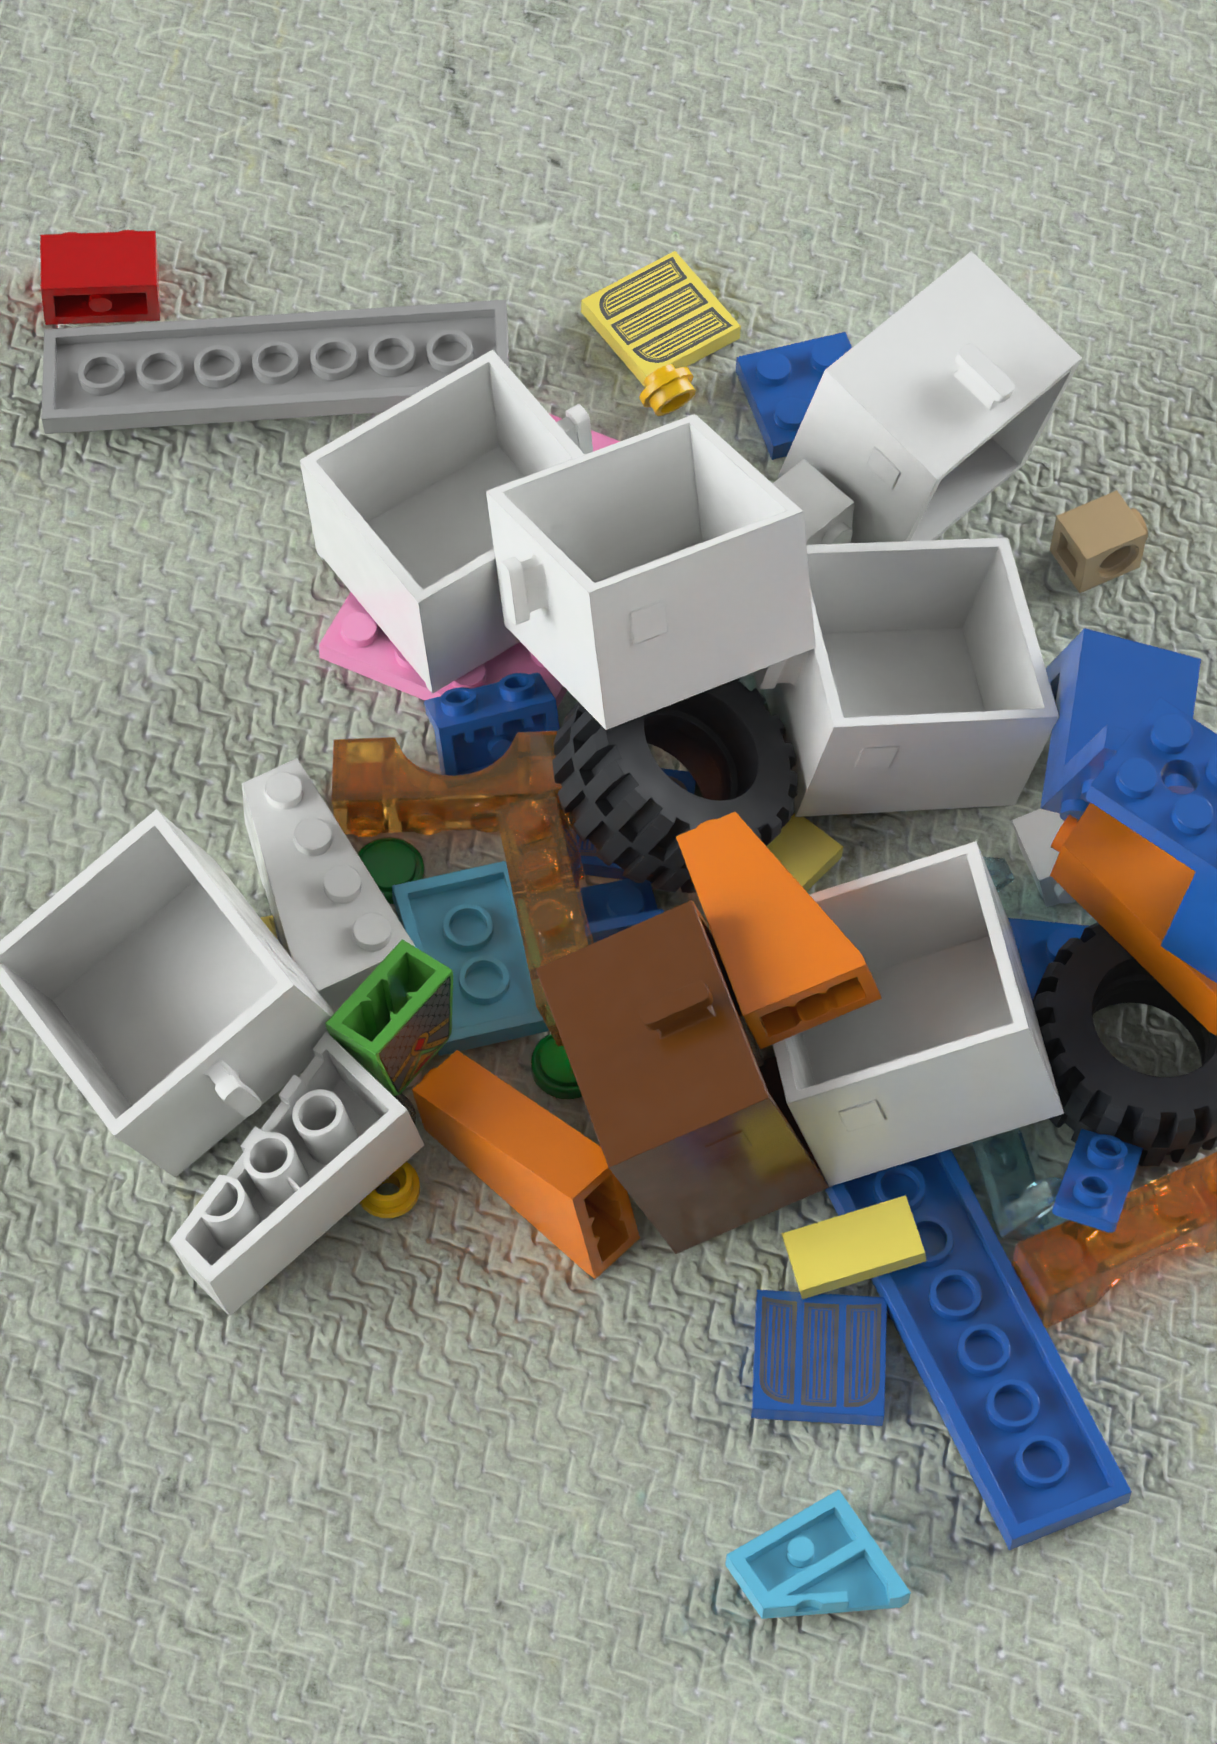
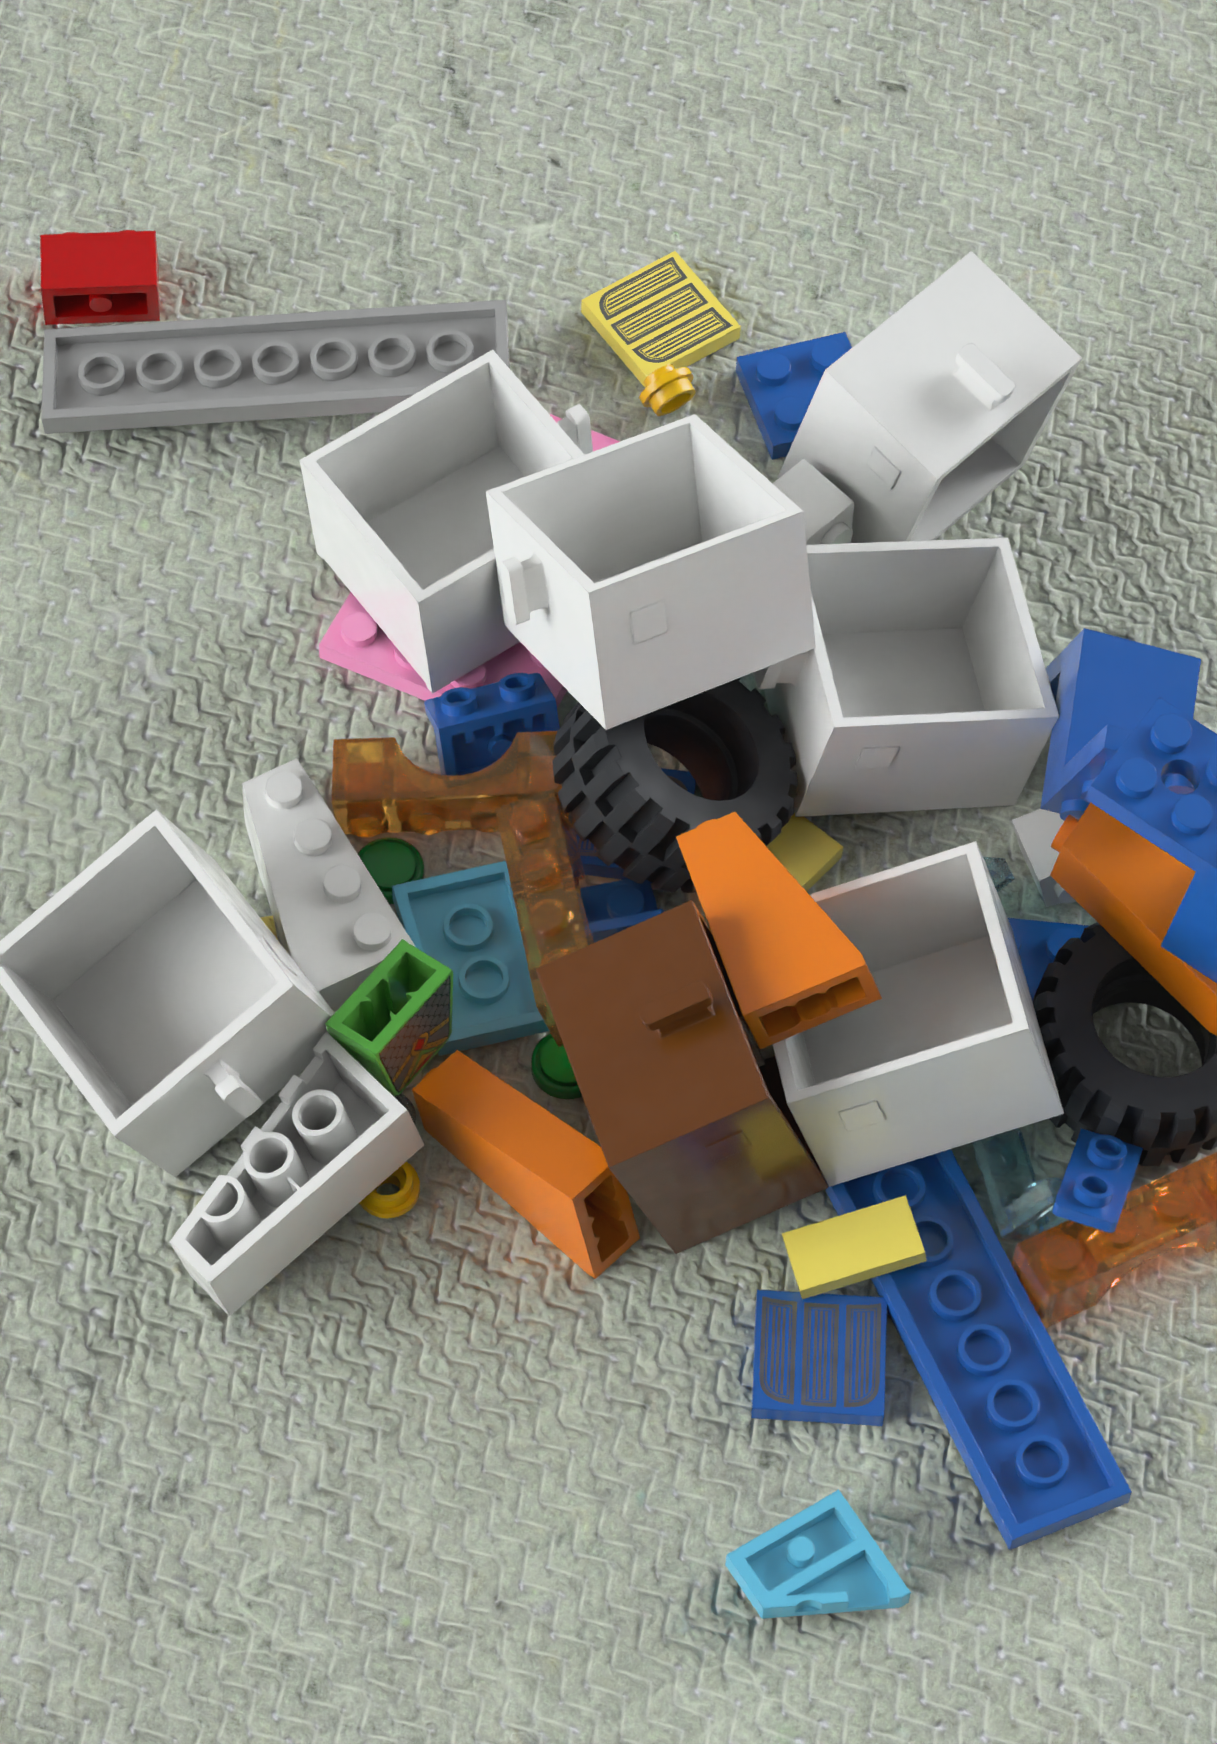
(1099, 541): tan brick -> none

